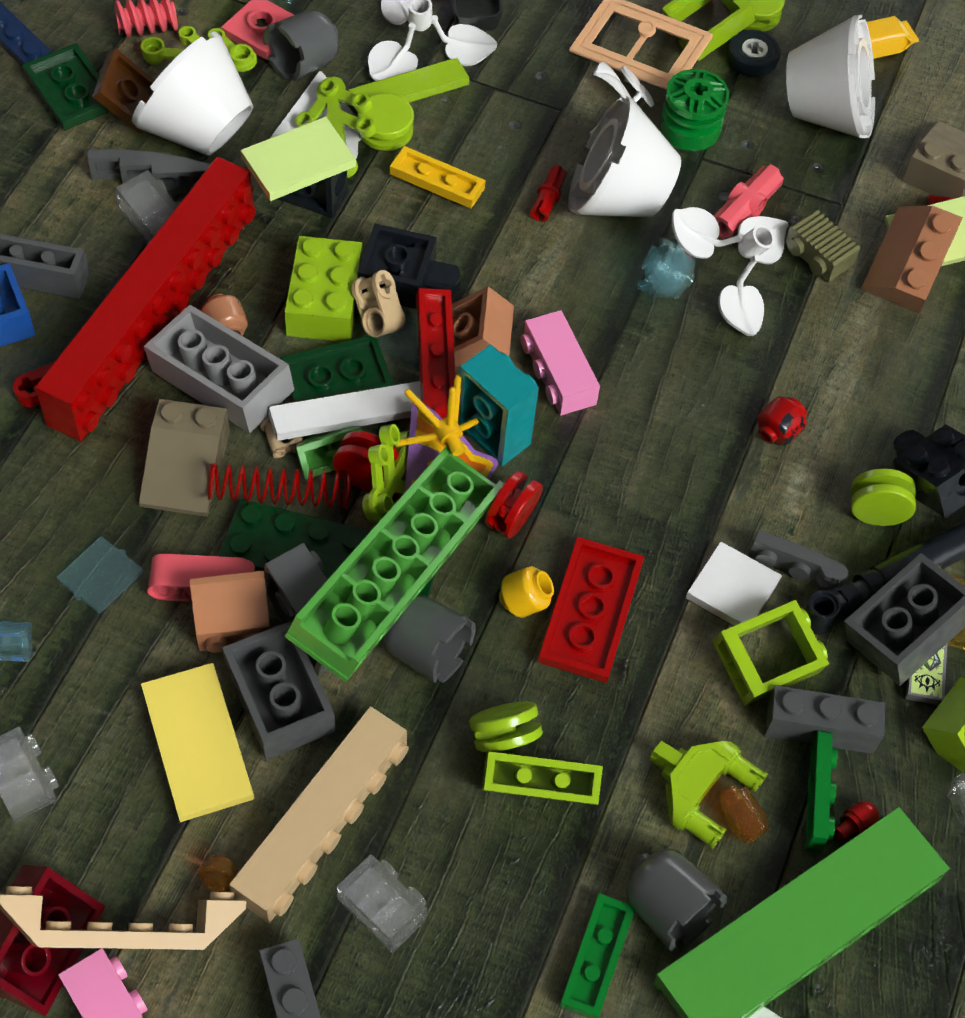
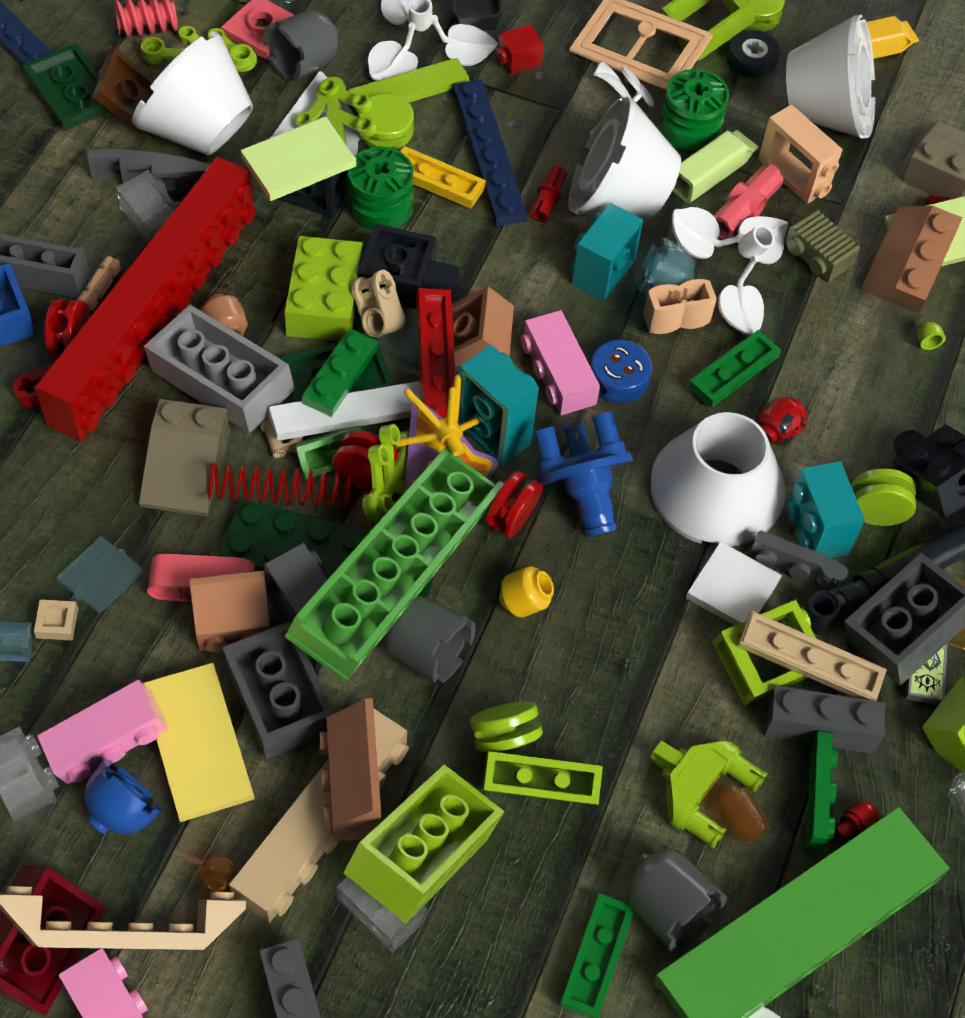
(56, 620): none -> tan plate
(63, 323): none -> red head
(100, 282): none -> light nougat axle
(102, 732): none -> bright pink brick
(118, 801): none -> blue cylinder
(340, 372): none -> green plate
(351, 772): none -> nougat slope
(381, 188): none -> green wheel
(423, 843): none -> lime brick
(489, 153): none -> dark blue plate
(520, 49): none -> red brick
(585, 473): none -> blue piece
(591, 610): red plate -> none
(606, 251): none -> teal brick
(621, 371): none -> blue head
(679, 306): none -> light nougat brick
(712, 164): none -> yellowish green piece
(716, 504): none -> white cone
(734, 369): none -> green plate
(794, 128): none -> light nougat window
(811, 657): none -> tan tile
(825, 510): none -> teal brick
(930, 335): none -> lime hinge

